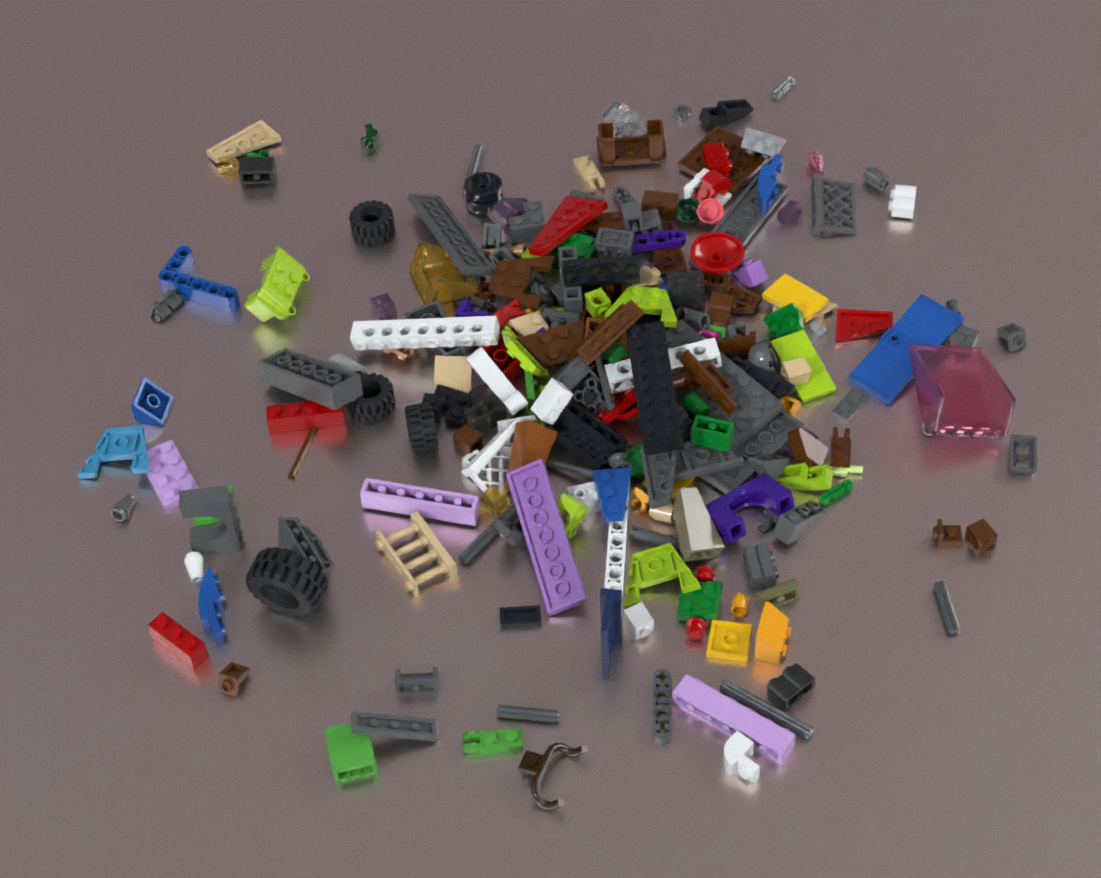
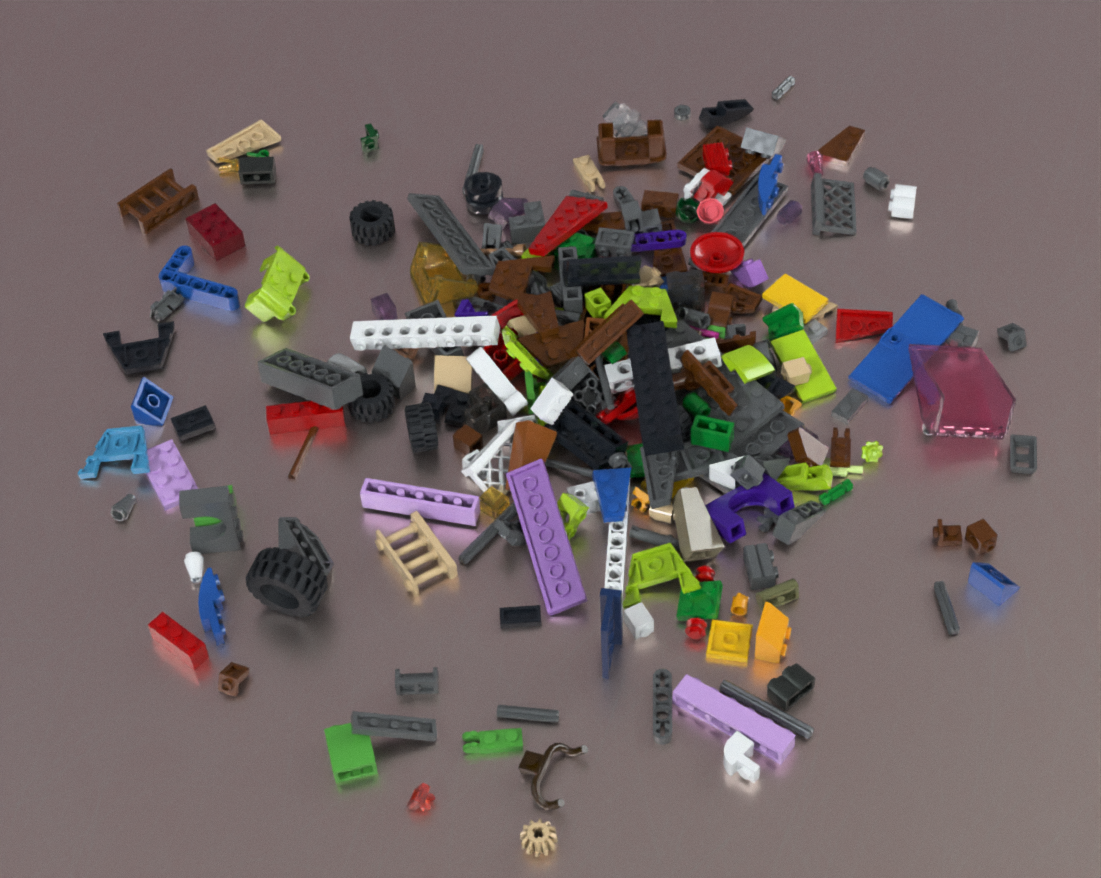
(143, 354): none -> black wing
(163, 212): none -> reddish brown fence
(193, 423): none -> black plate
(215, 232): none -> dark red brick
(397, 369): none -> dark grey slope
(419, 796): none -> clear red tile
(531, 837): none -> tan gear
(540, 313): none -> reddish brown wing
(721, 472): none -> white slope
(747, 472): none -> dark grey brick
(748, 363): none -> lime slope
(843, 146): none -> reddish brown wing
(872, 451): none -> lime plant
(991, 582): none -> blue slope

